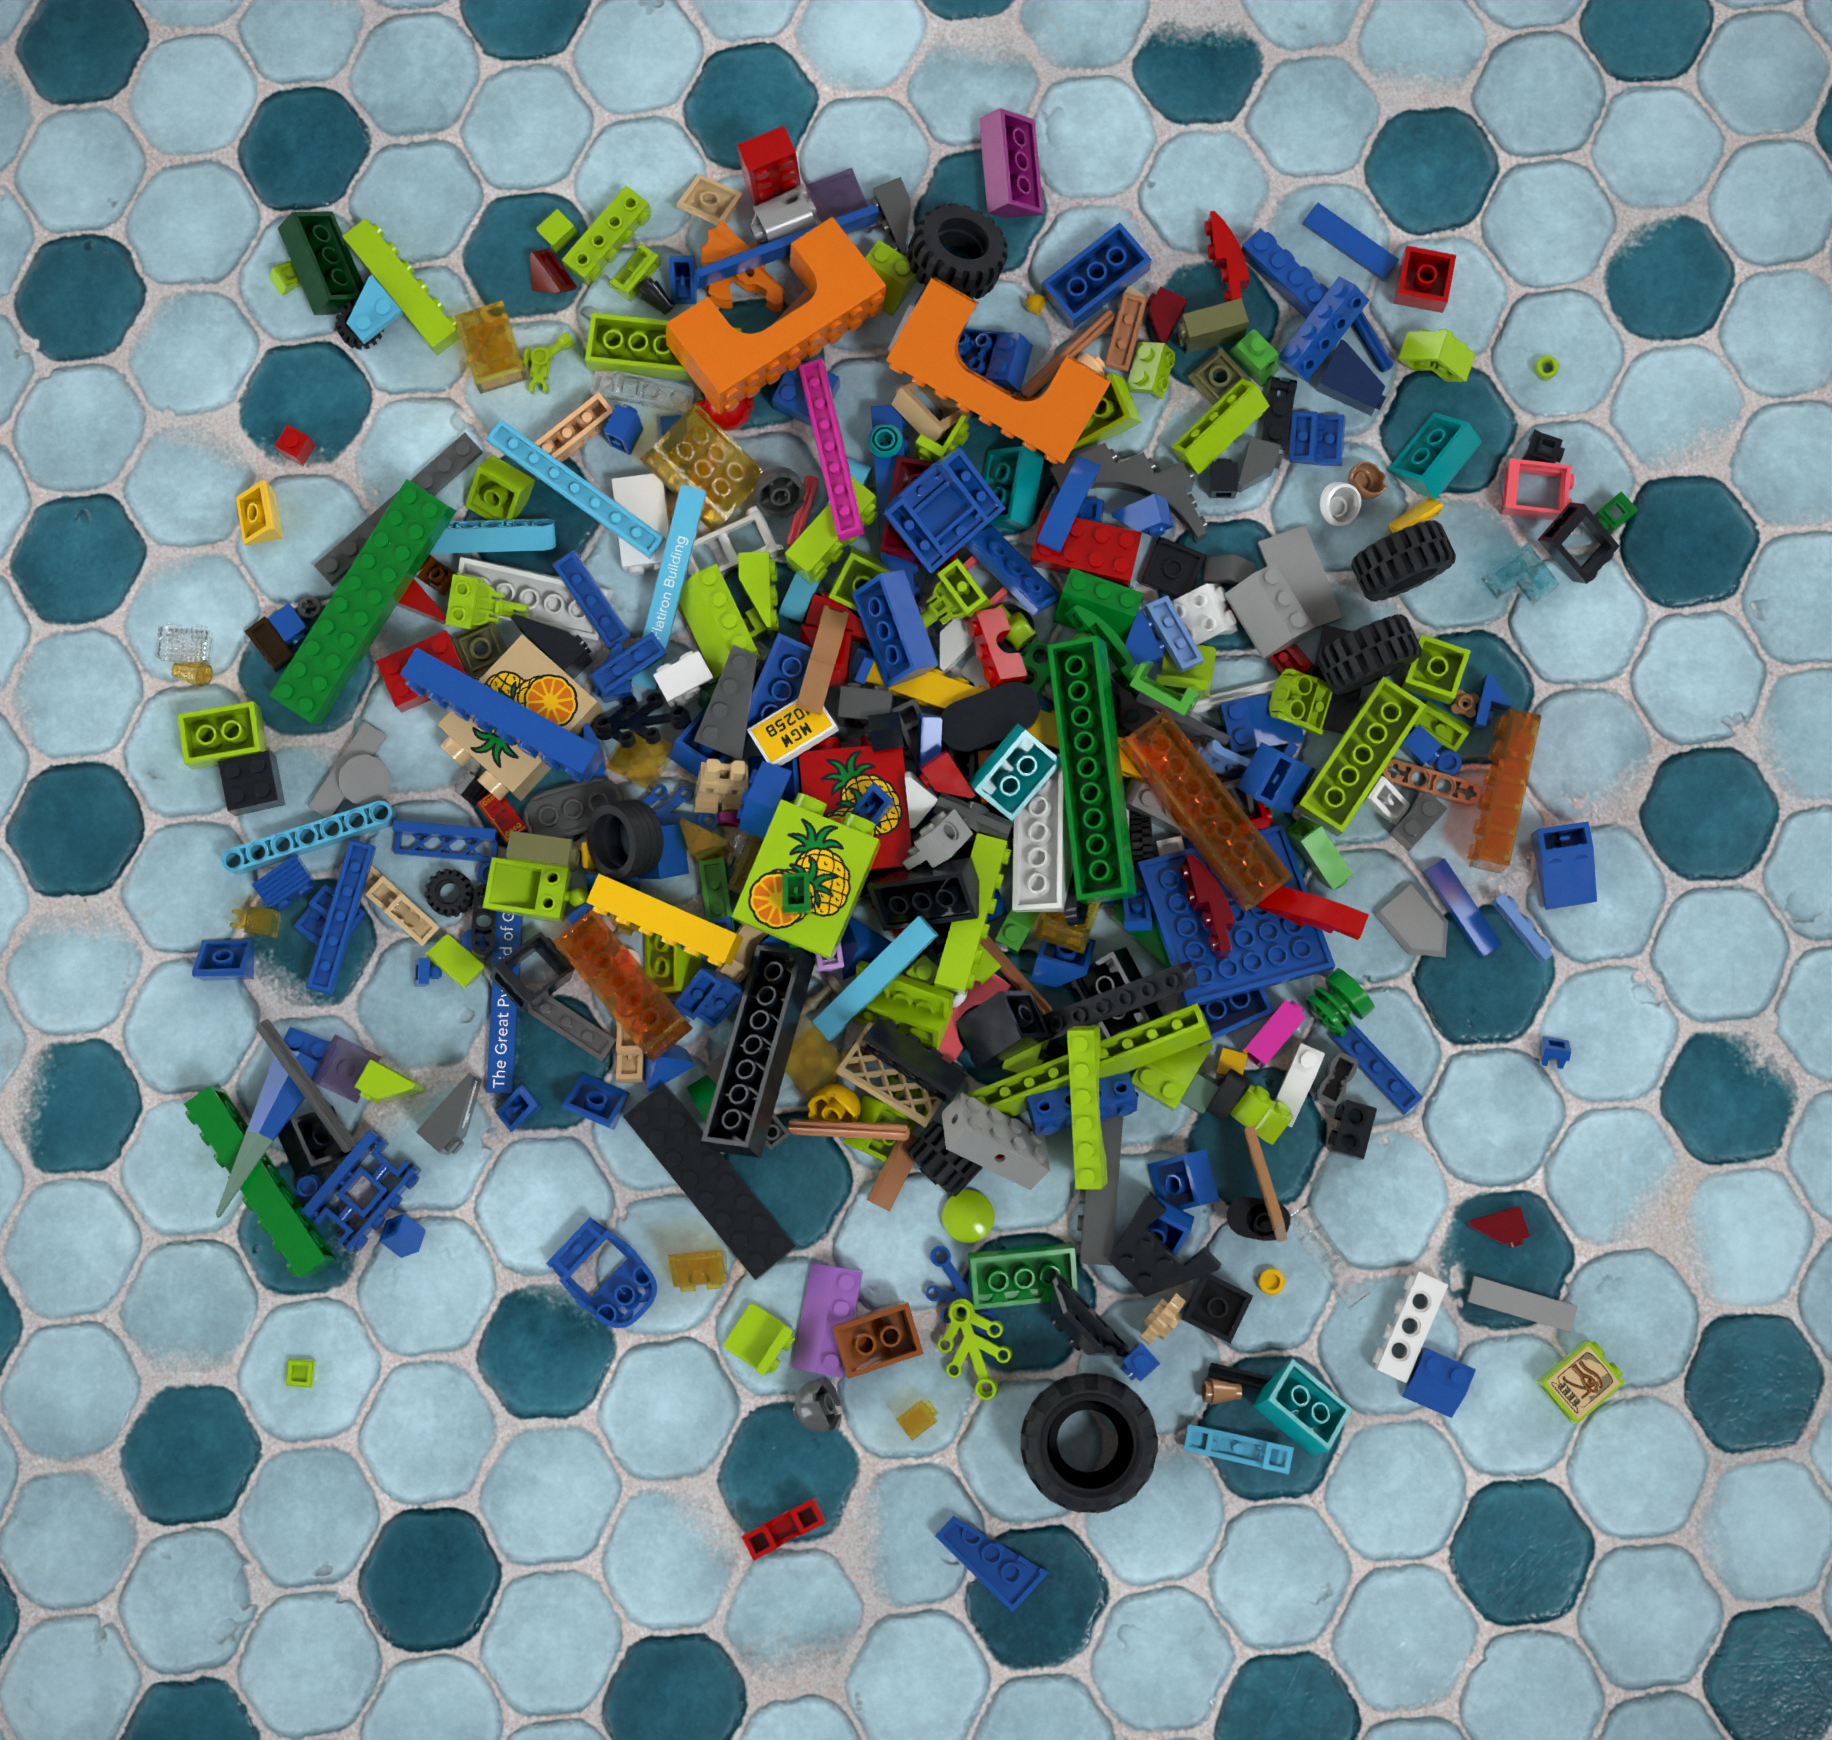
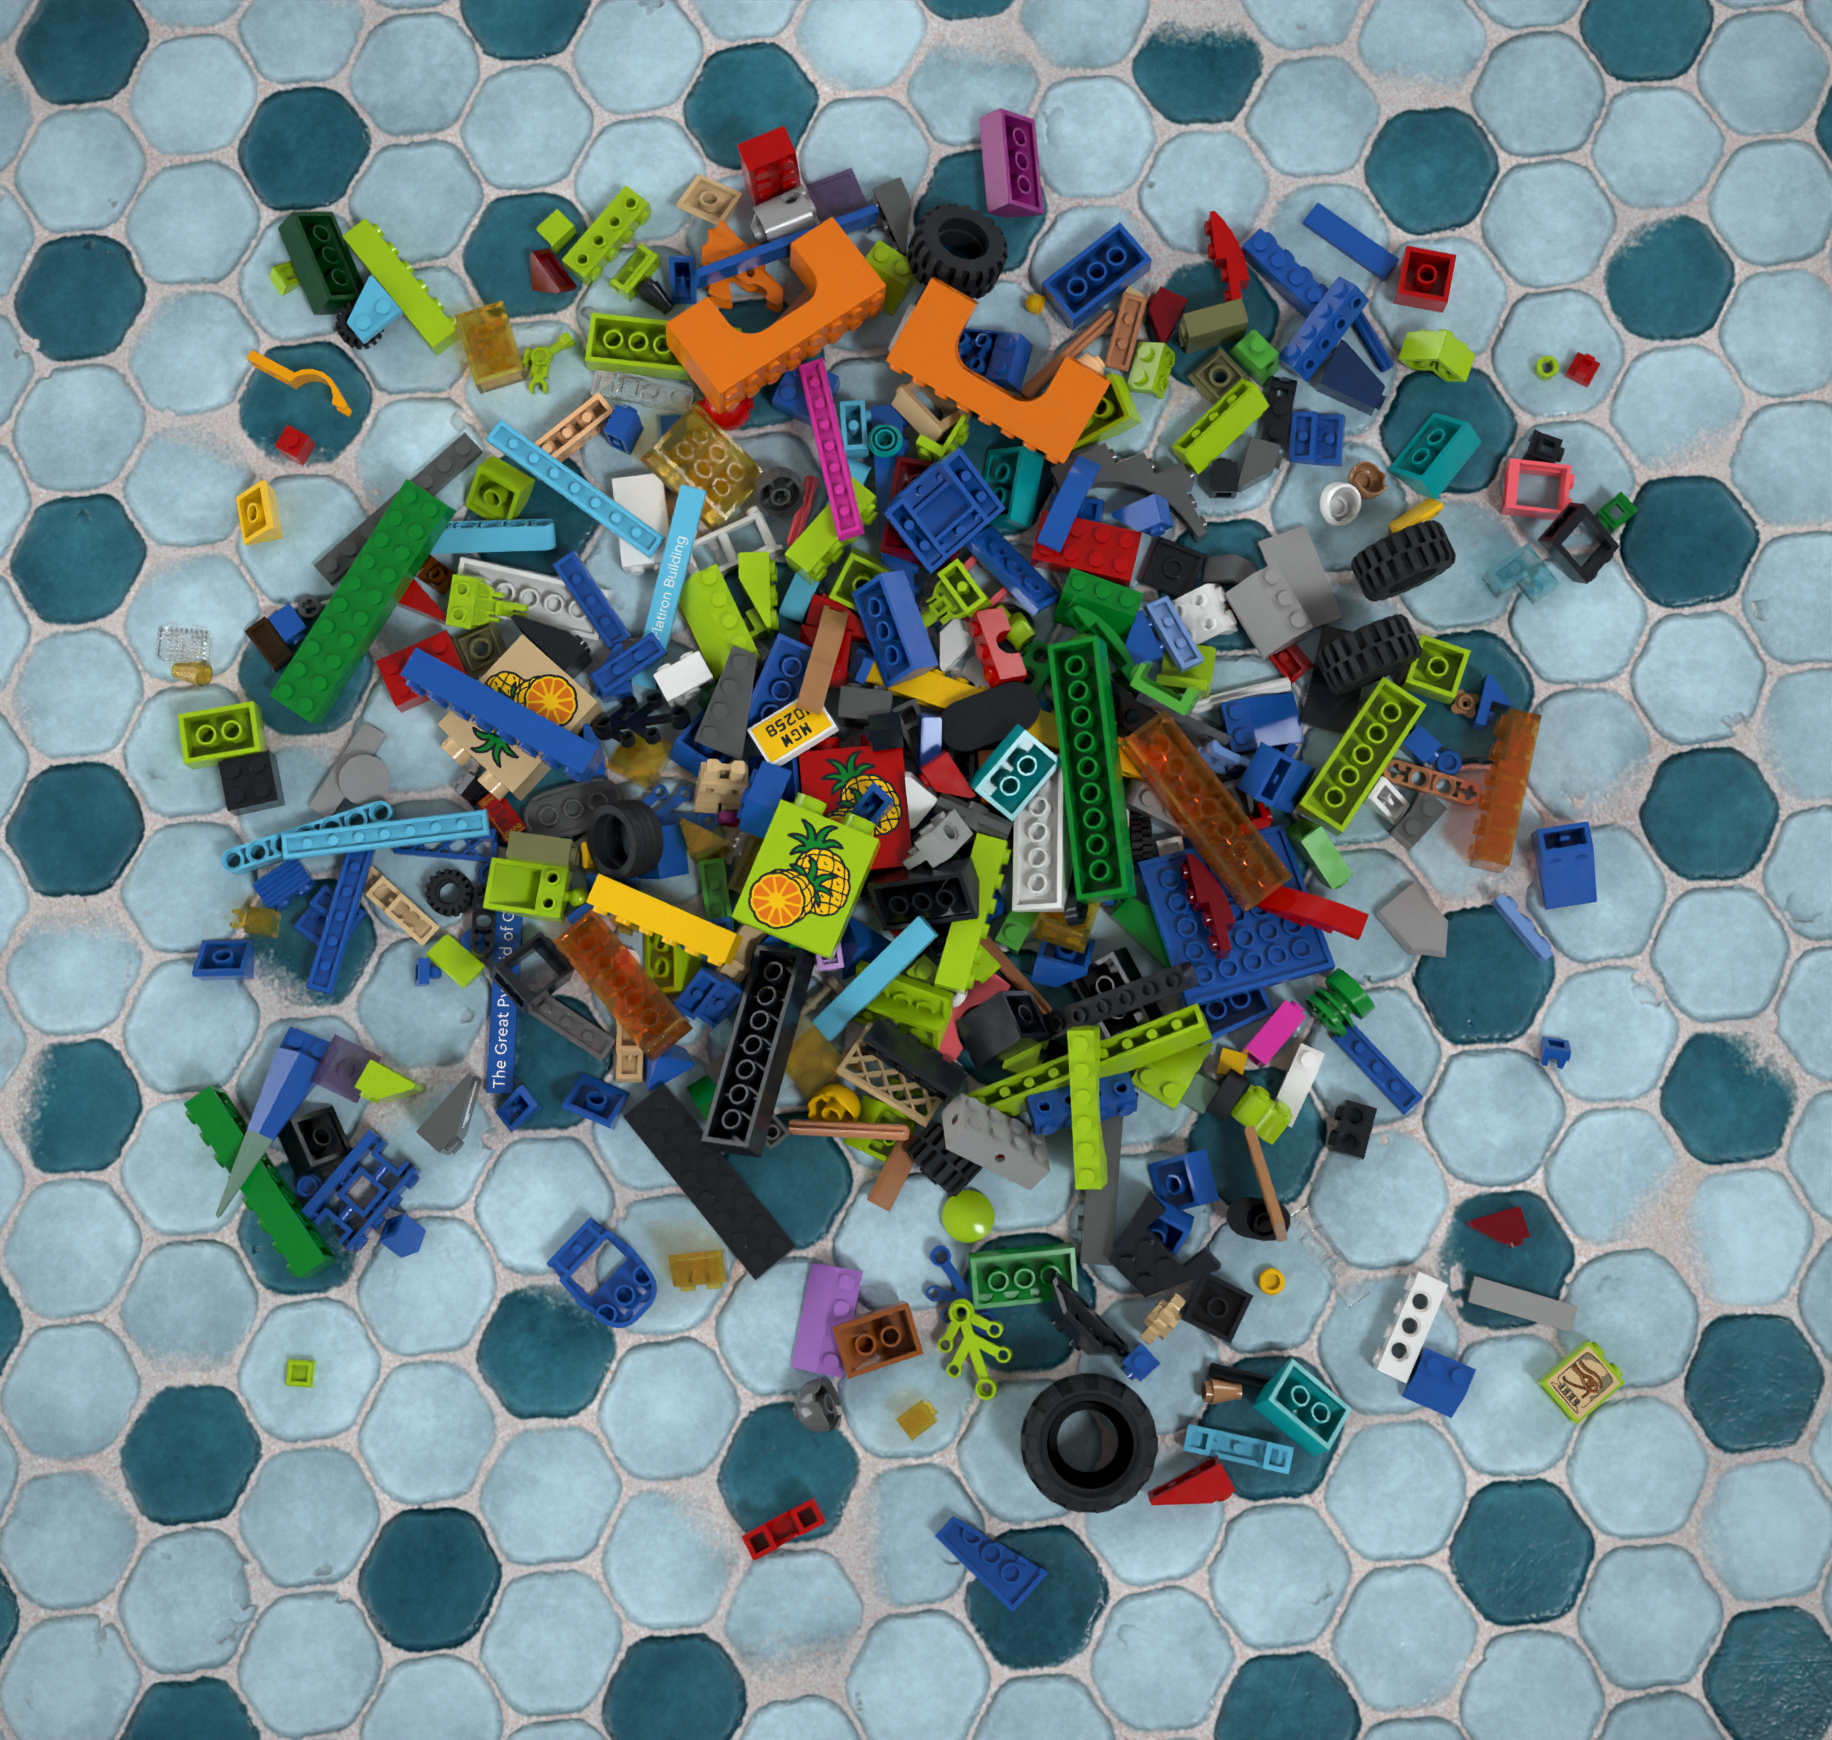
(298, 378): none -> light orange piece
(306, 1085): dark grey axle -> none
(385, 835): none -> medium azure tile
(759, 1339): lime bracket -> none
(796, 894): green slope -> none
(854, 428): none -> medium azure brick
(1137, 912): blue slope -> none
(1198, 1485): none -> red slope
(1300, 700): lime slope -> none
(1338, 1073): dark grey brick -> none
(1443, 726): lime slope -> none
(1462, 908): blue slope -> none
(1582, 369): none -> red tile

